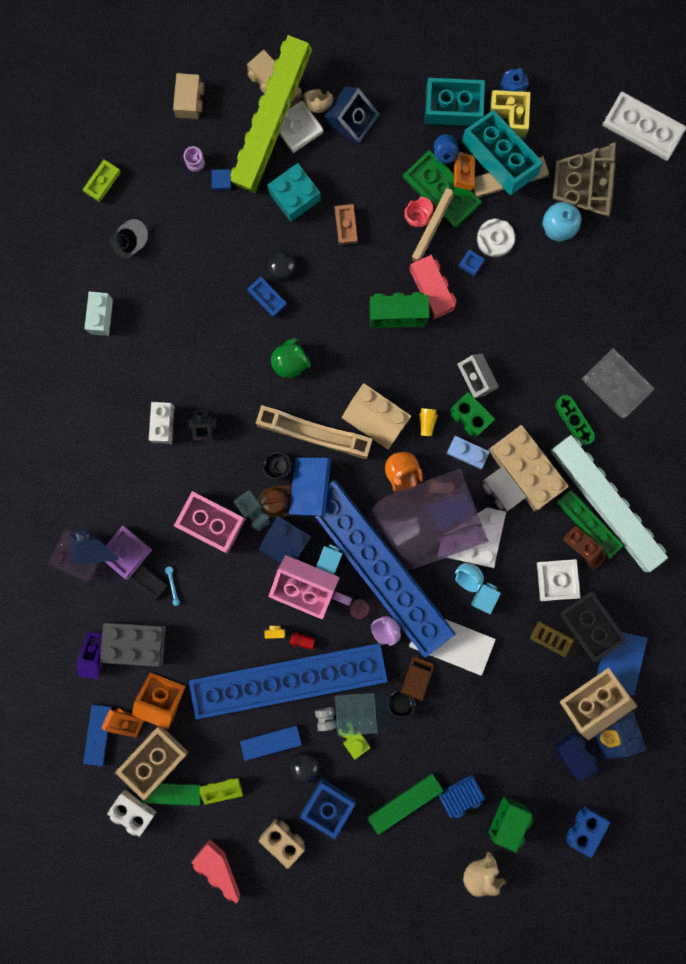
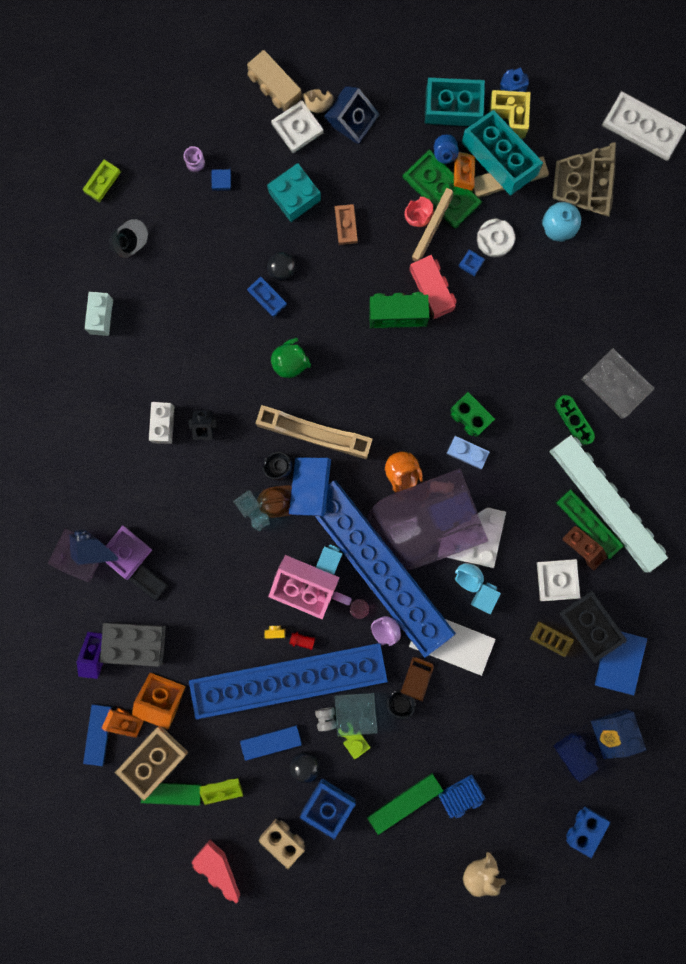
(134, 808): white brick -> none
(169, 570): medium azure hinge -> none
(187, 96): tan brick -> none
(209, 522): bright pink brick -> none
(271, 113): lime brick -> none
(284, 540): dark blue slope -> none
(376, 416): tan slope -> none
(427, 421): yellow cone -> none
(478, 375): light grey brick -> none
(503, 489): light grey brick -> none
(510, 824): green brick -> none
(528, 467): tan brick -> none
(598, 704): tan brick -> none

